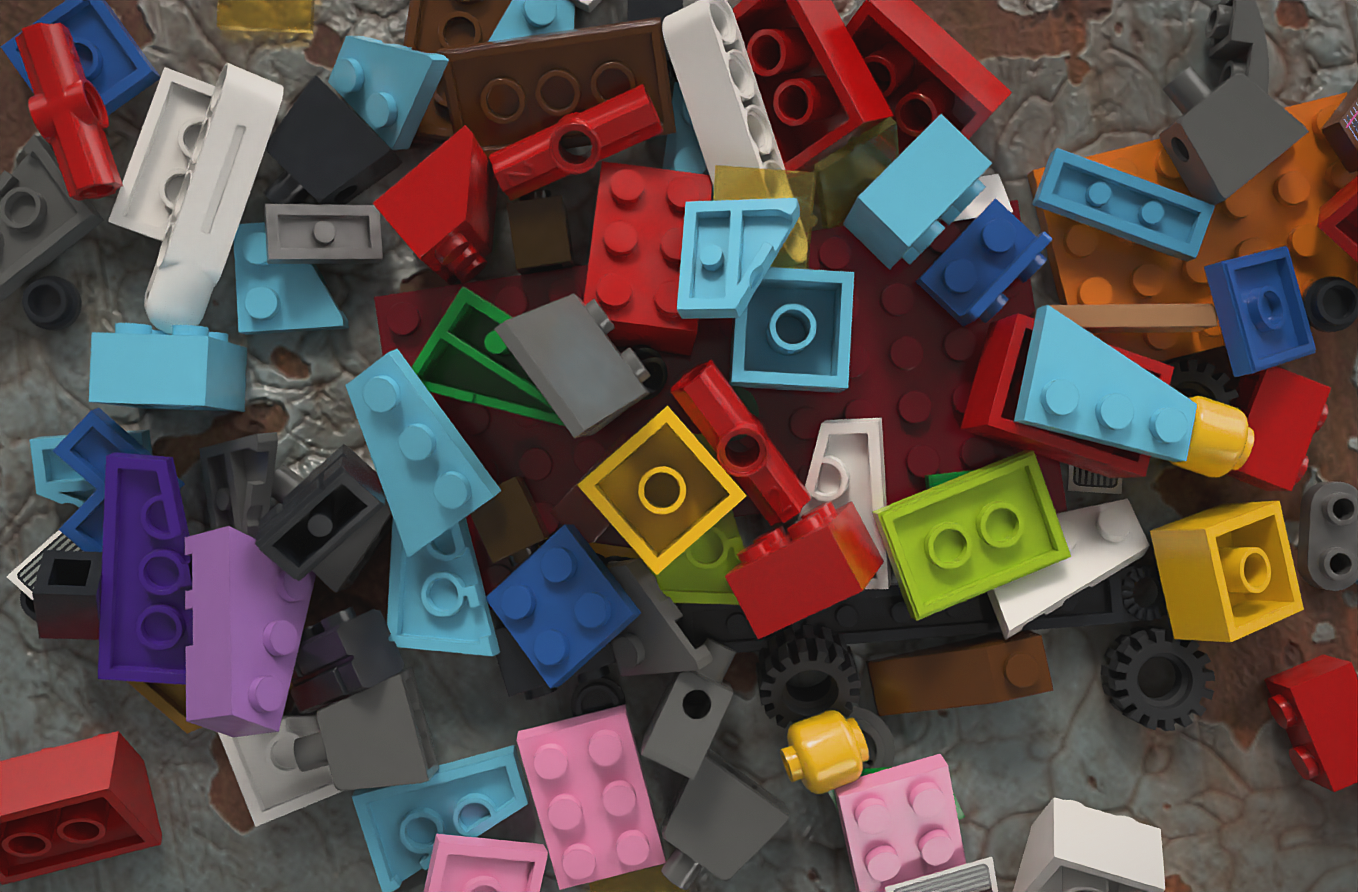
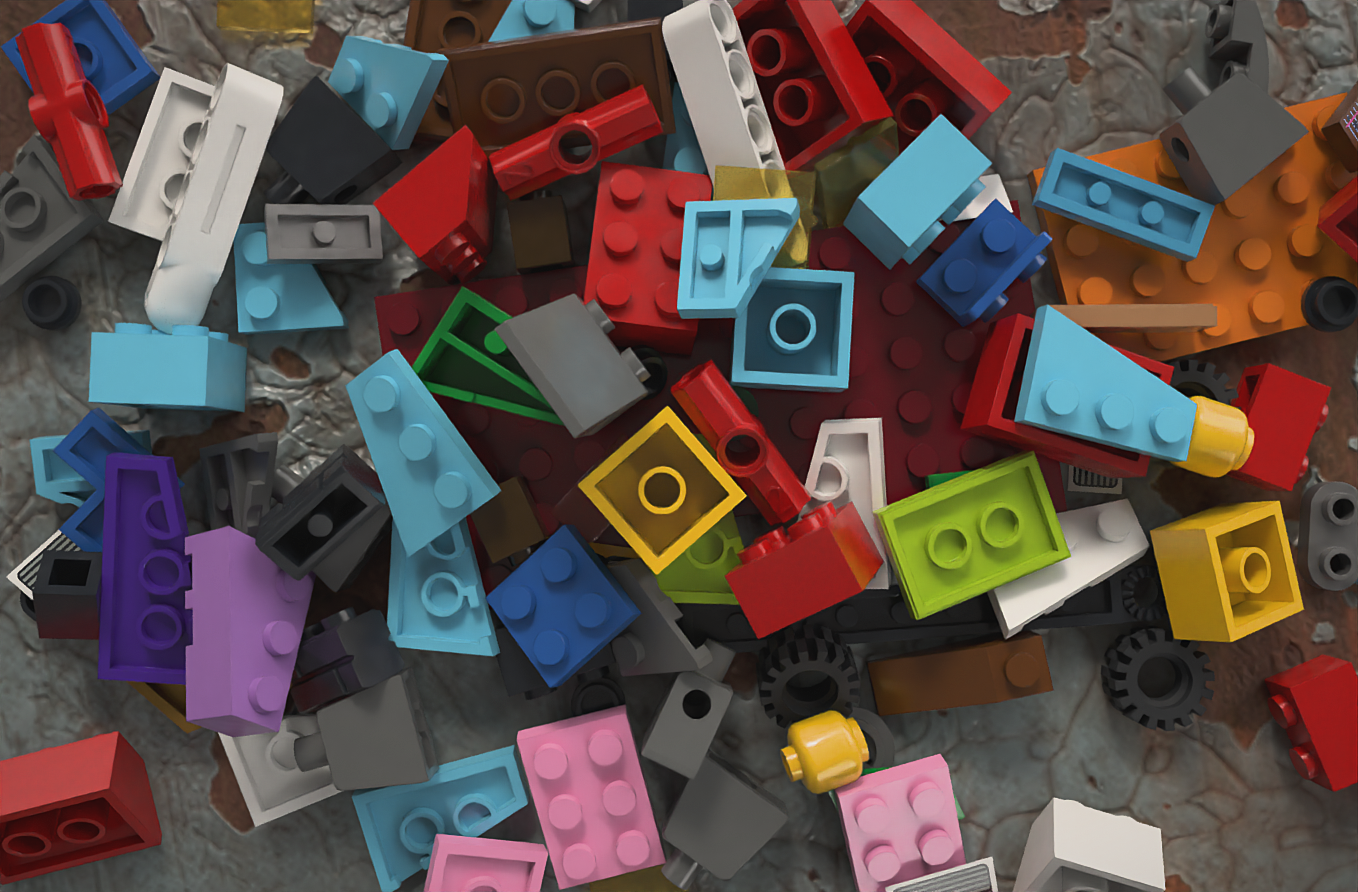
(1260, 310): blue plate -> none

